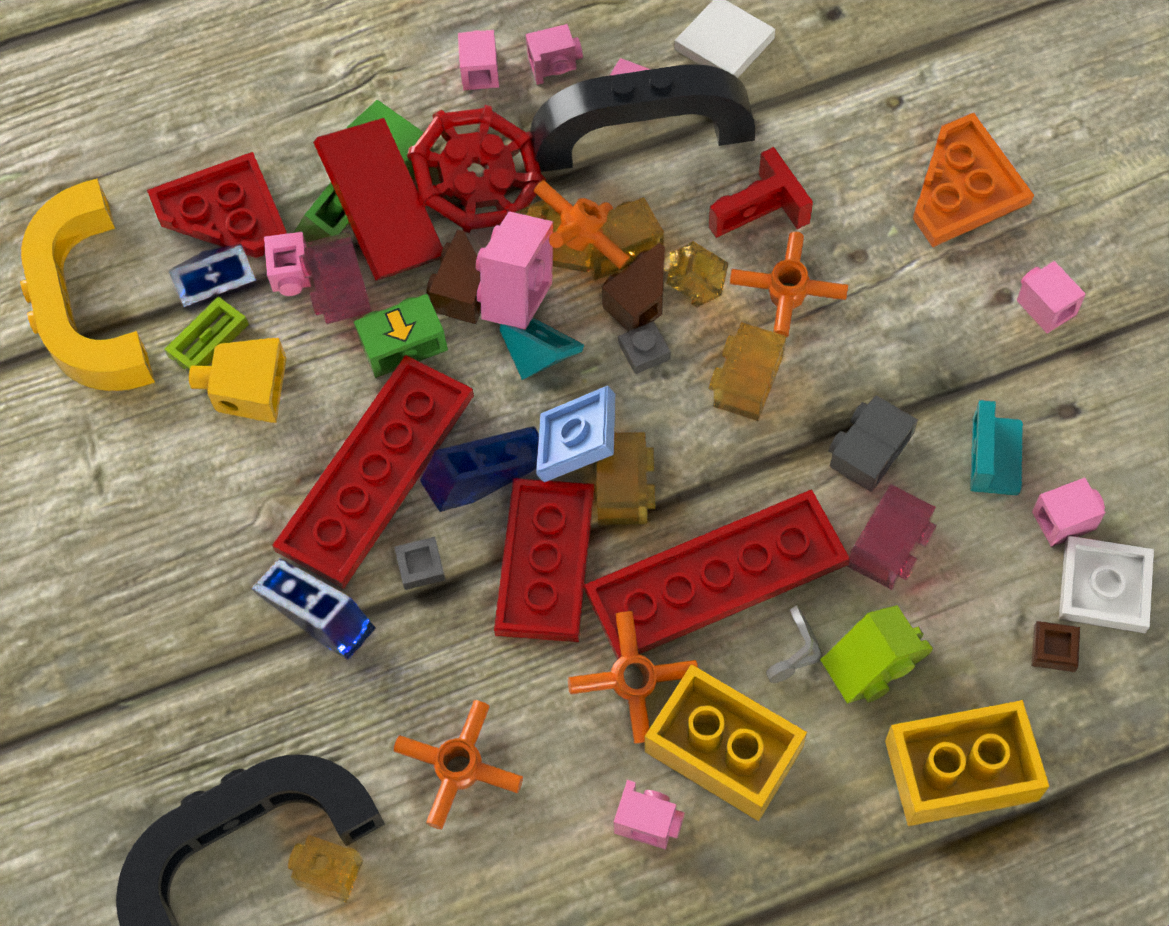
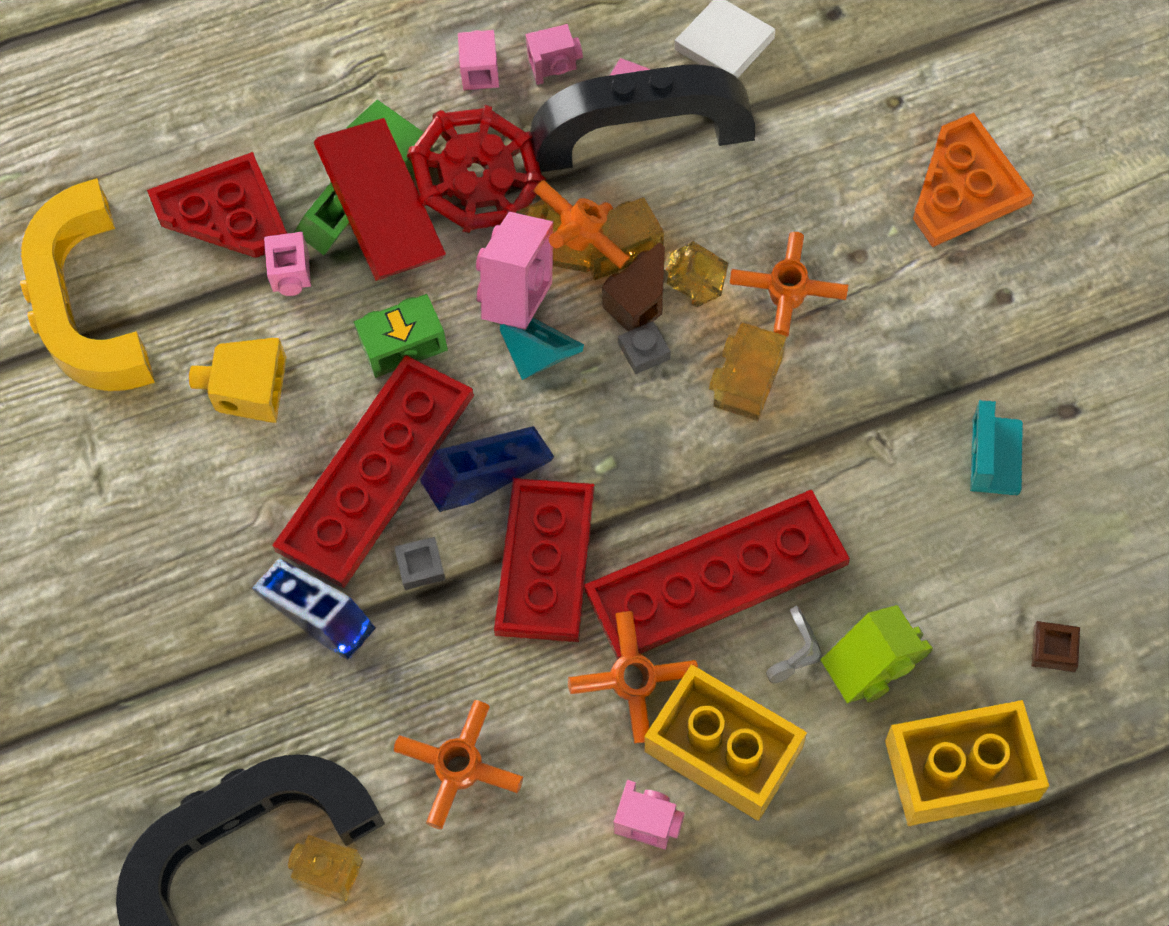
(211, 273): clear blue slope -> none
(222, 332): lime tile -> none
(336, 277): clear pink brick -> none
(457, 281): reddish brown slope -> none
(576, 434): light blue tile -> none
(622, 481): clear yellow brick -> none
(775, 190): red bracket -> none
(872, 443): dark grey brick -> none
(892, 536): clear pink brick -> none
(1050, 296): bright pink brick -> none
(1069, 511): bright pink brick -> none
(1106, 584): white tile -> none

